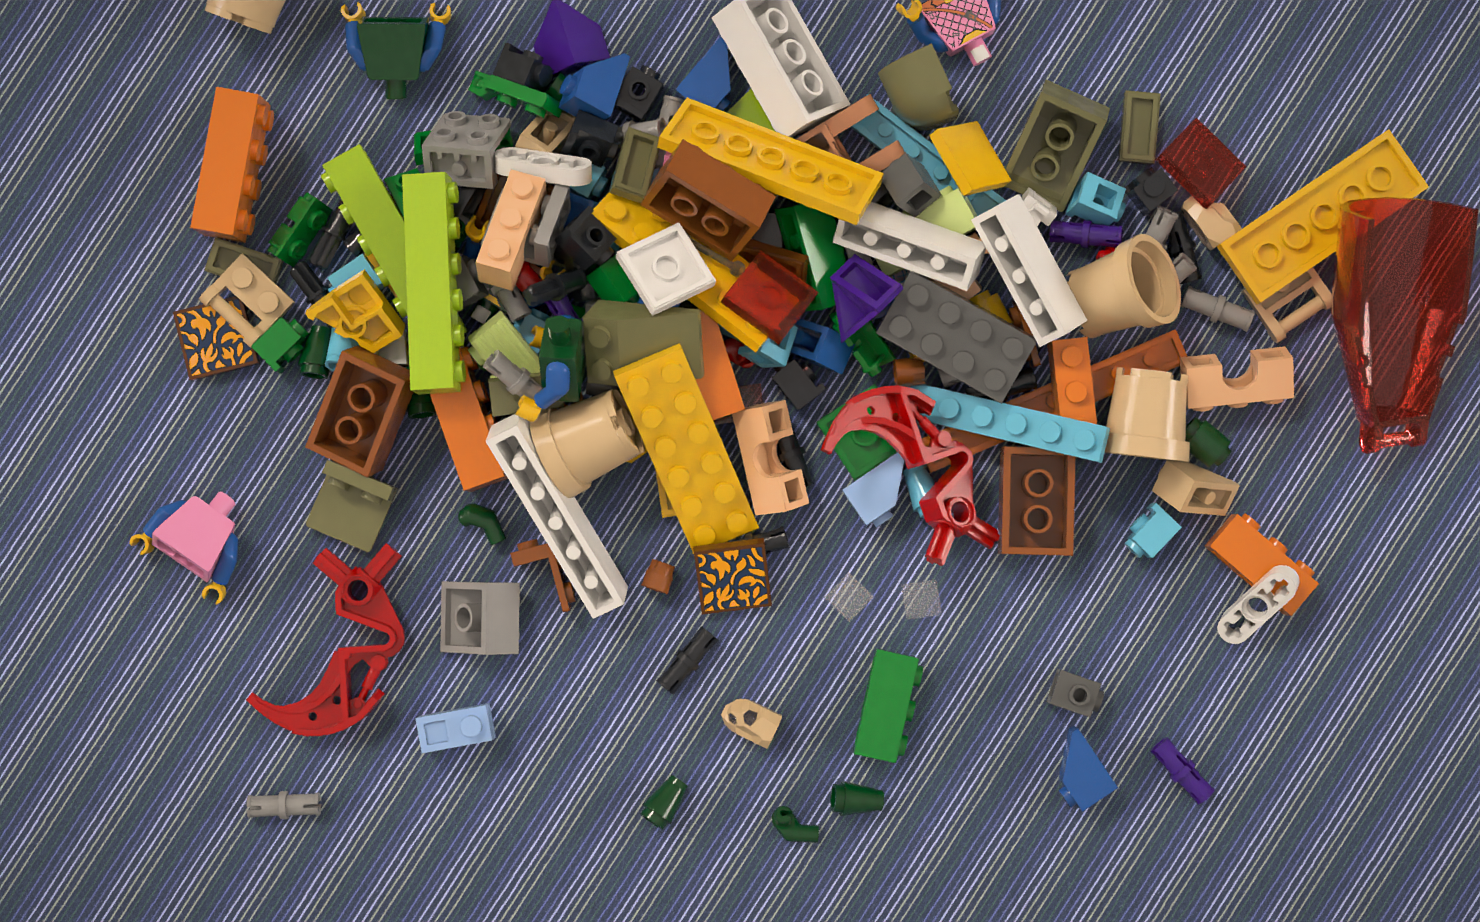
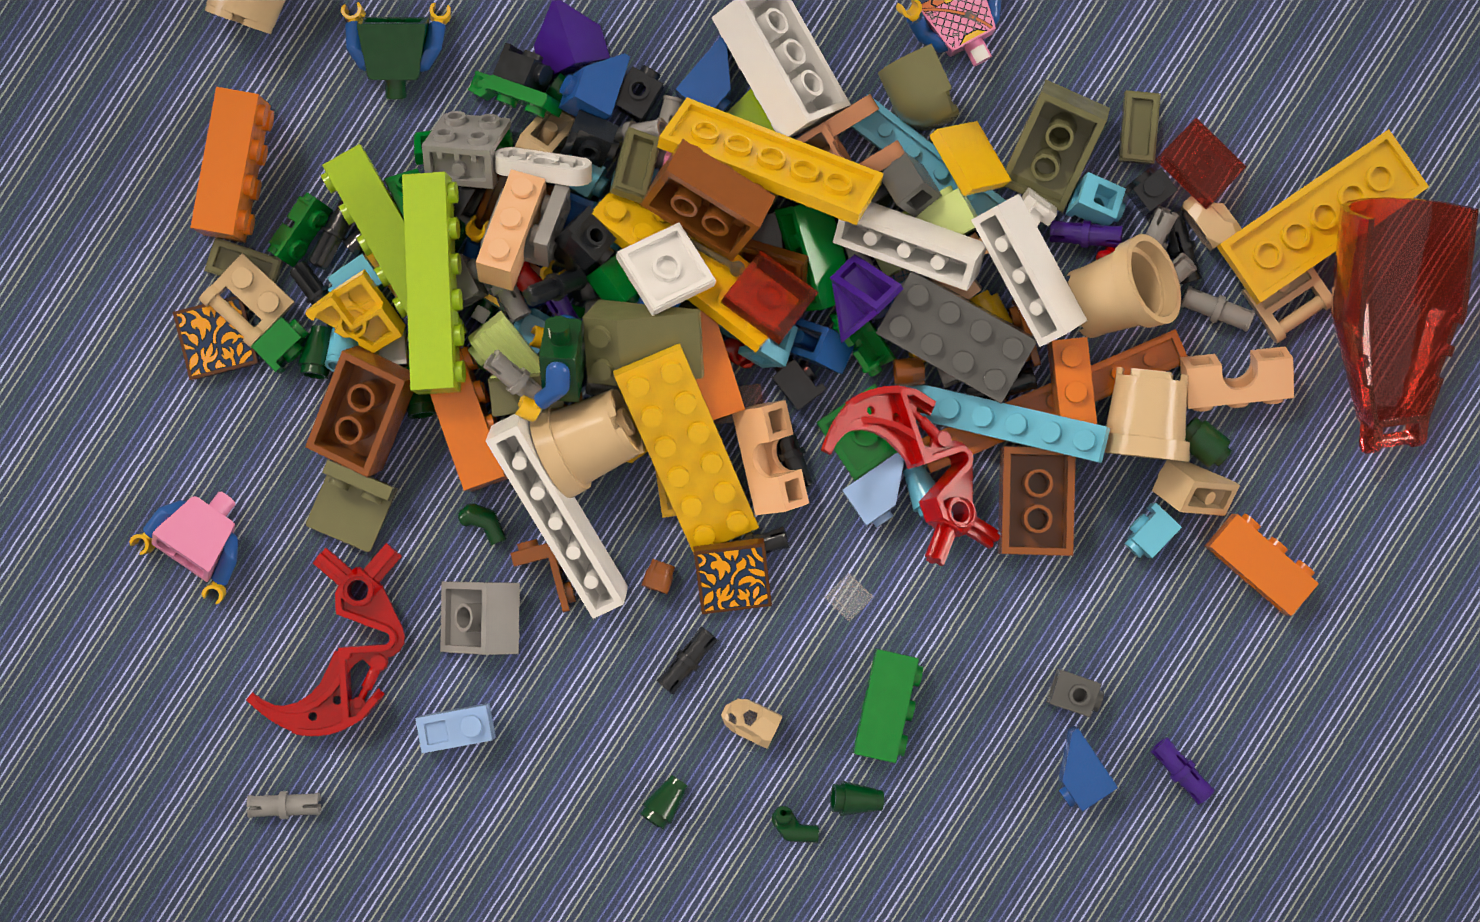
(921, 599): clear tile -> none
(1261, 590): white beam -> none

